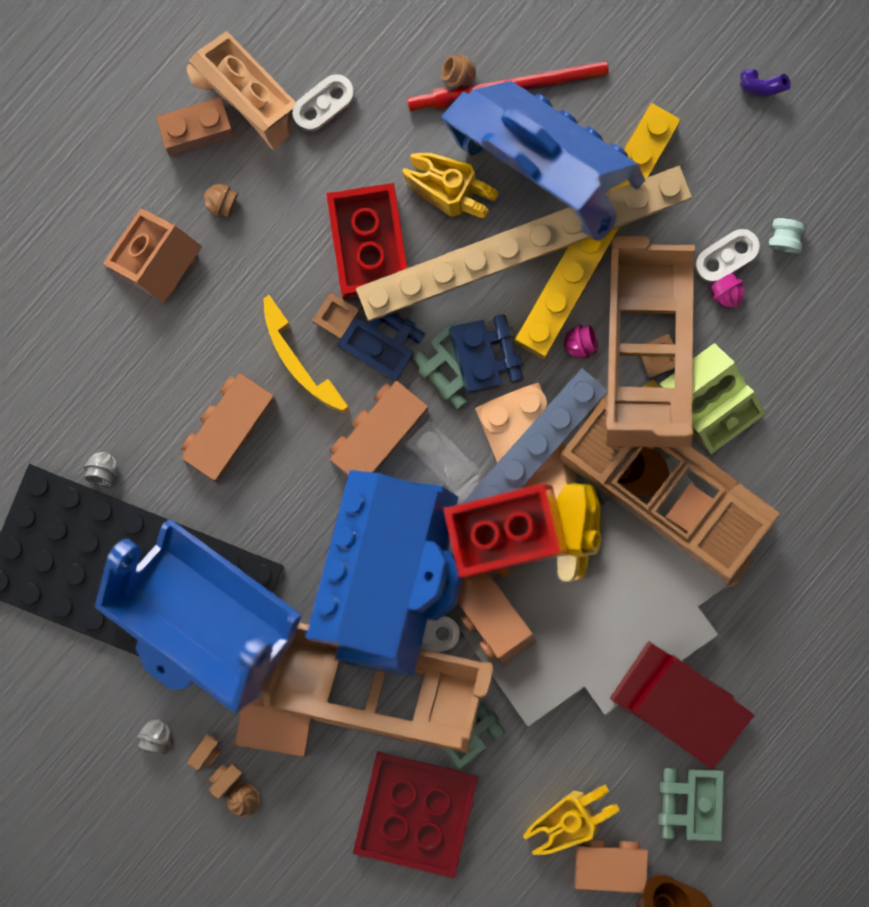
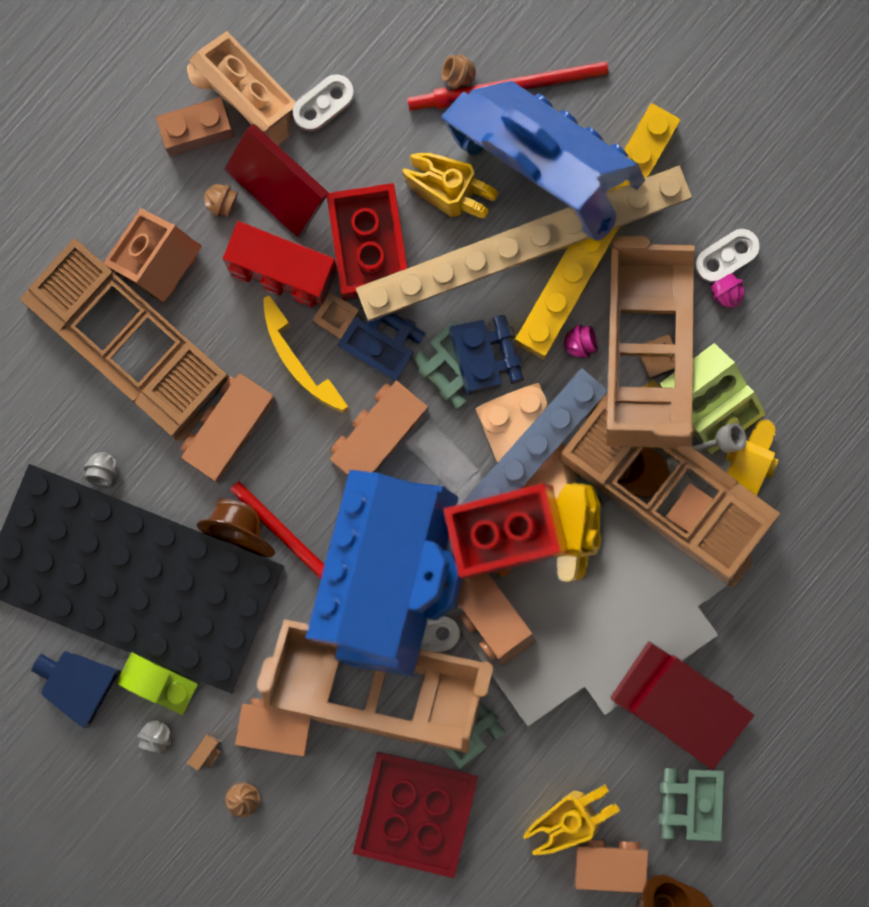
(75, 684): none -> dark blue torso
(156, 683): none -> lime brick
(175, 385): none -> medium nougat piece
(196, 616): blue piece -> none
(224, 779): medium nougat plate -> none
(236, 524): none -> reddish brown piece
(276, 180): none -> dark red tile
(279, 265): none -> red brick
(279, 529): none -> red bar
(724, 441): none -> light grey hinge
(755, 459): none -> yellow hinge
(765, 88): dark purple arm -> none
(787, 235): light aqua wheel -> none

